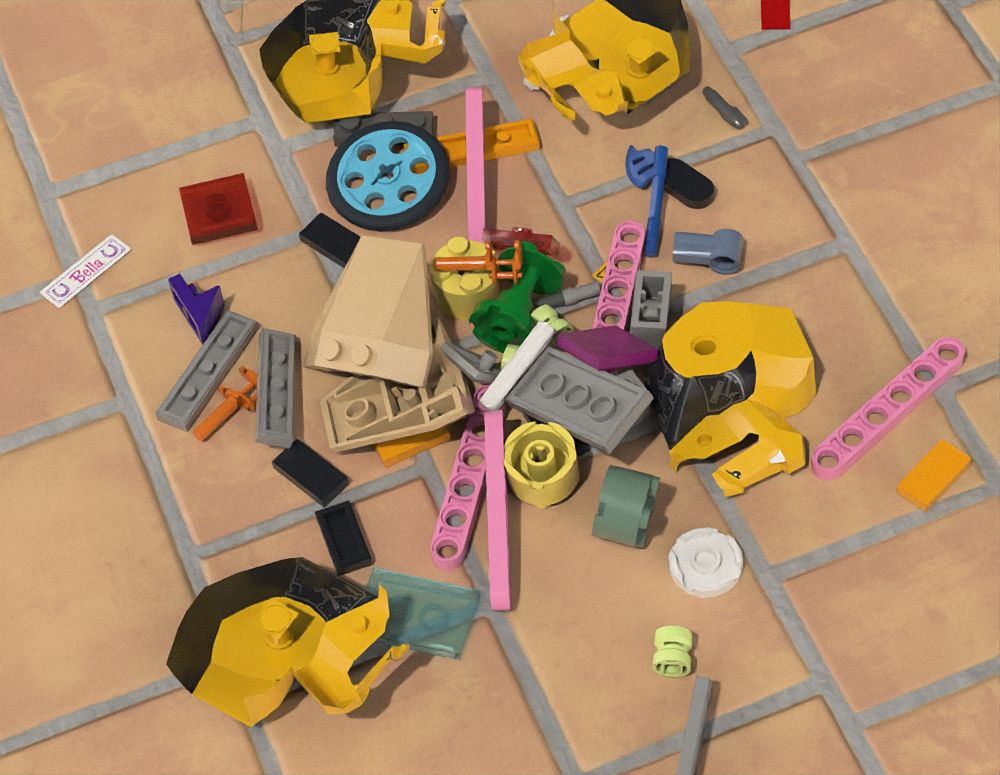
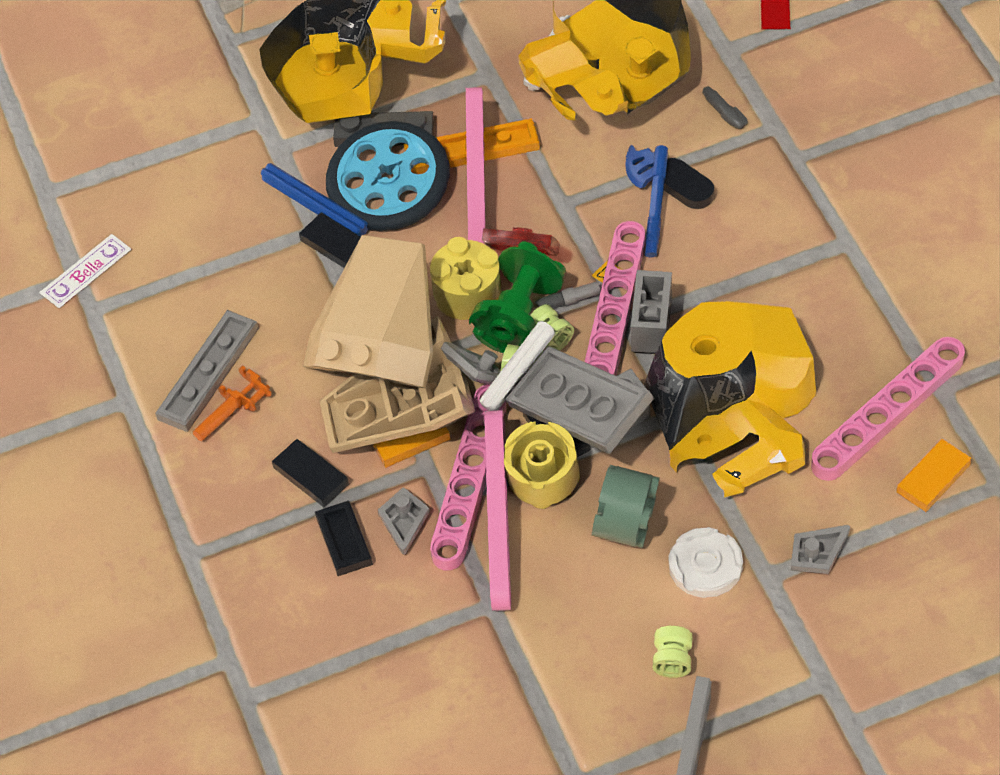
(199, 310): dark purple slope -> none
(218, 208): clear red plate -> none
(275, 388): light grey tile -> none
(278, 624): yellow piece -> none
(312, 199): none -> blue axle
(403, 517): none -> light grey piece
(425, 613): clear light blue tile -> none
(485, 262): orange piece -> none
(607, 348): magenta tile -> none
(719, 250): sand blue piece -> none
(818, 549): none -> light grey piece

